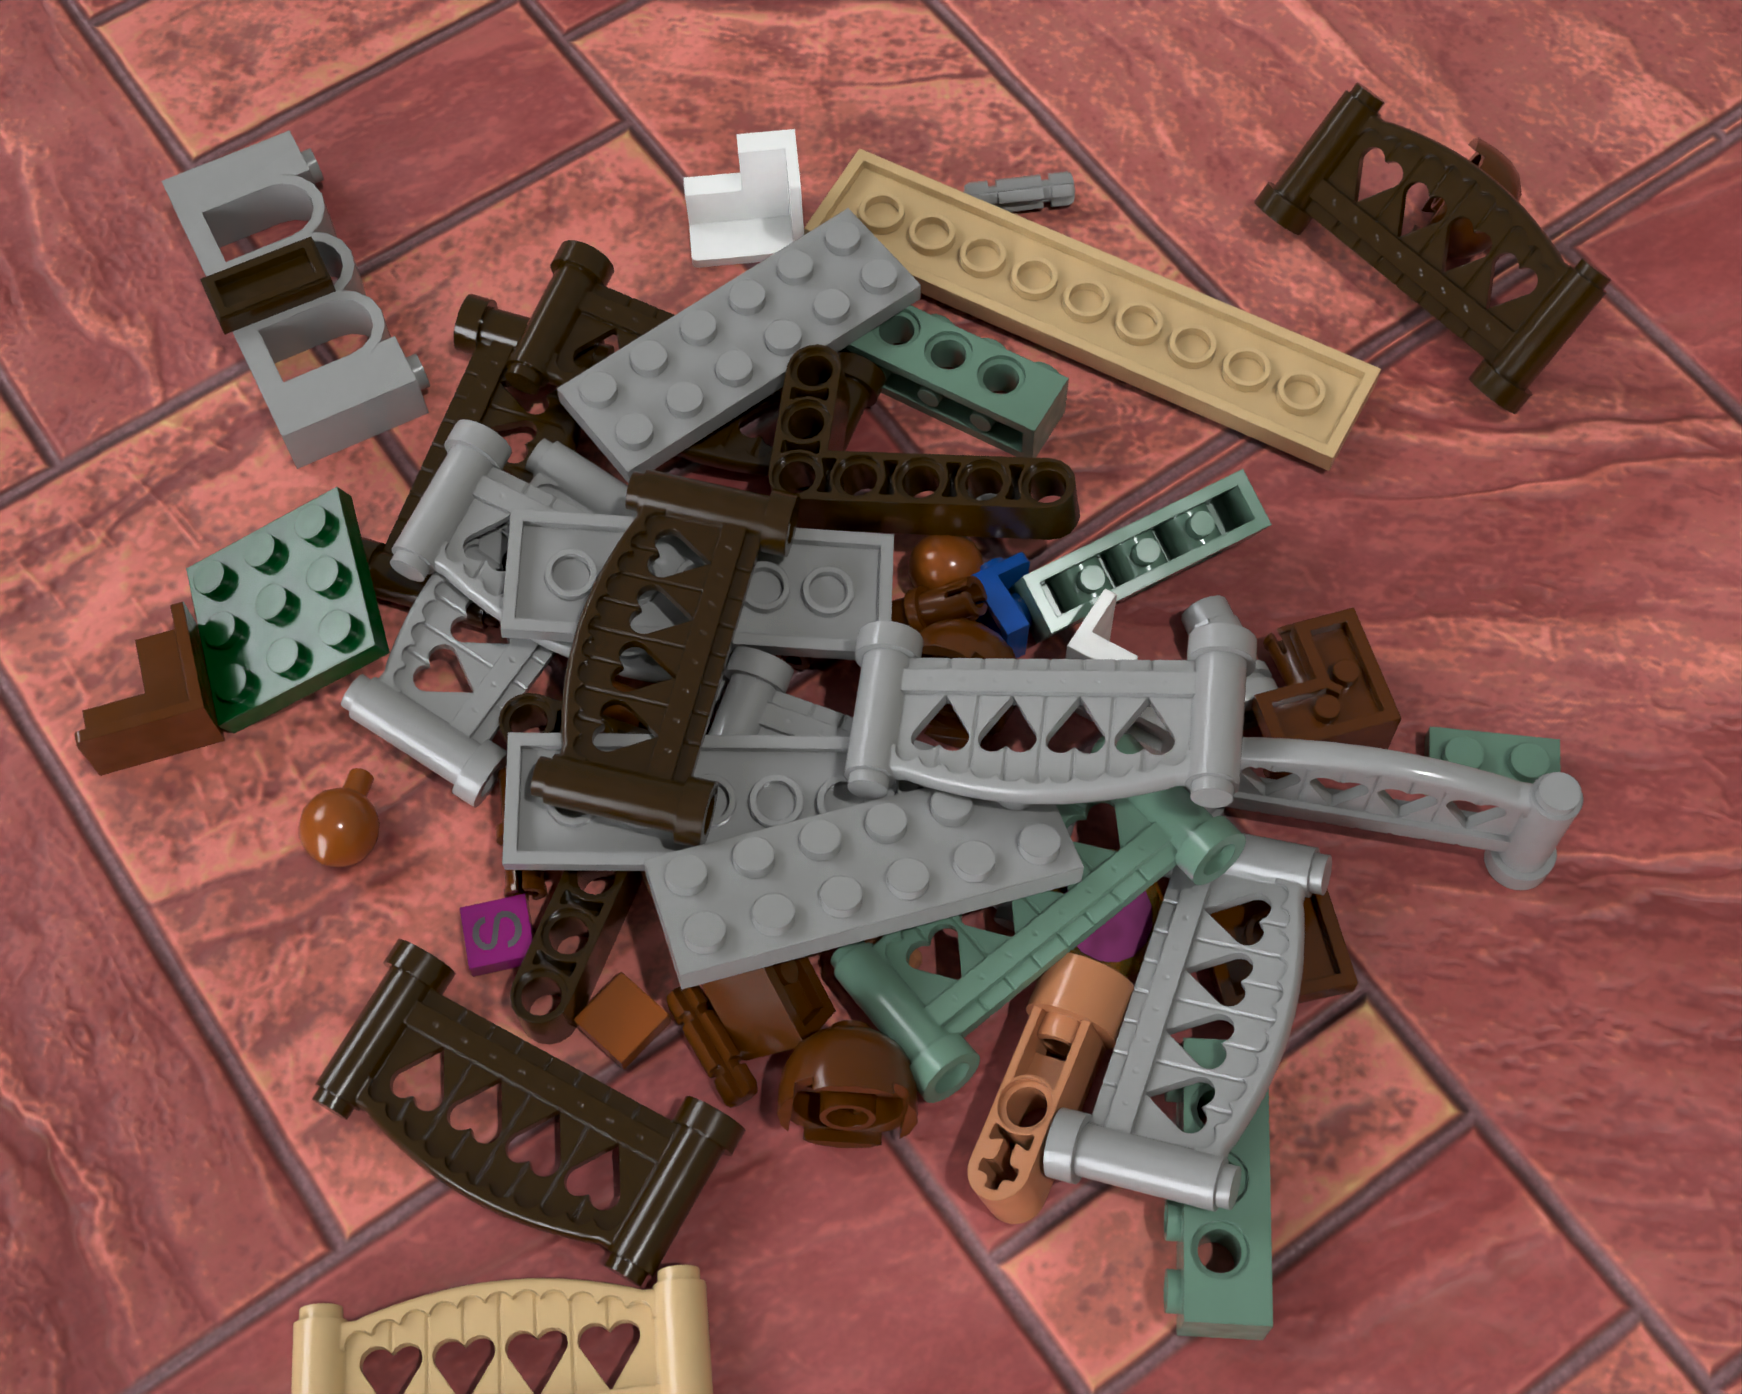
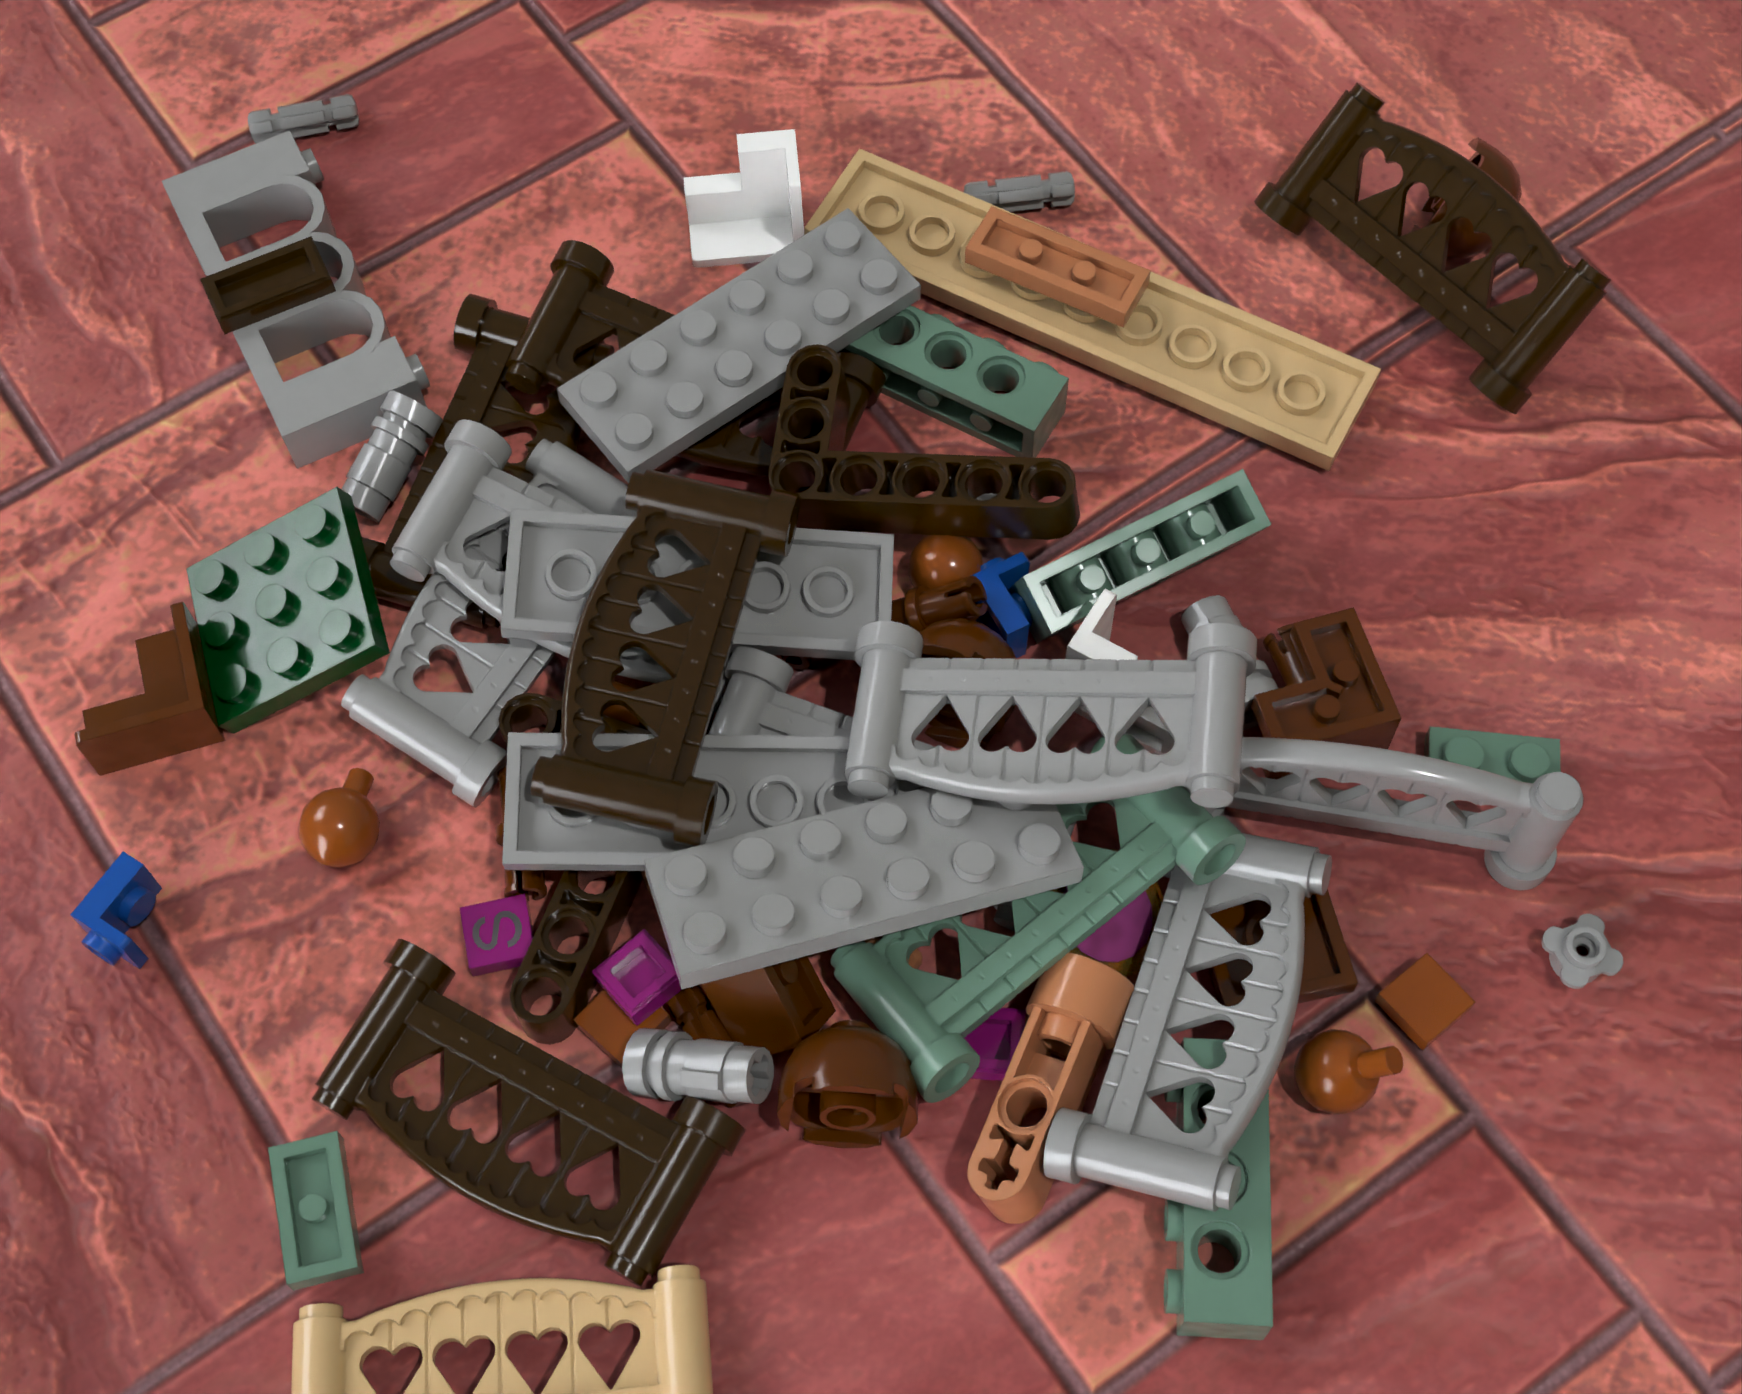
(115, 904): none -> blue bracket
(304, 118): none -> light grey axle
(315, 1210): none -> sand green plate
(388, 455): none -> light grey axle
(639, 977): none -> magenta tile
(676, 1066): none -> light grey axle
(996, 1042): none -> magenta tile
(1057, 266): none -> nougat plate
(1342, 1071): none -> dark orange piece
(1424, 1001): none -> dark orange tile
(1573, 968): none -> light grey plate

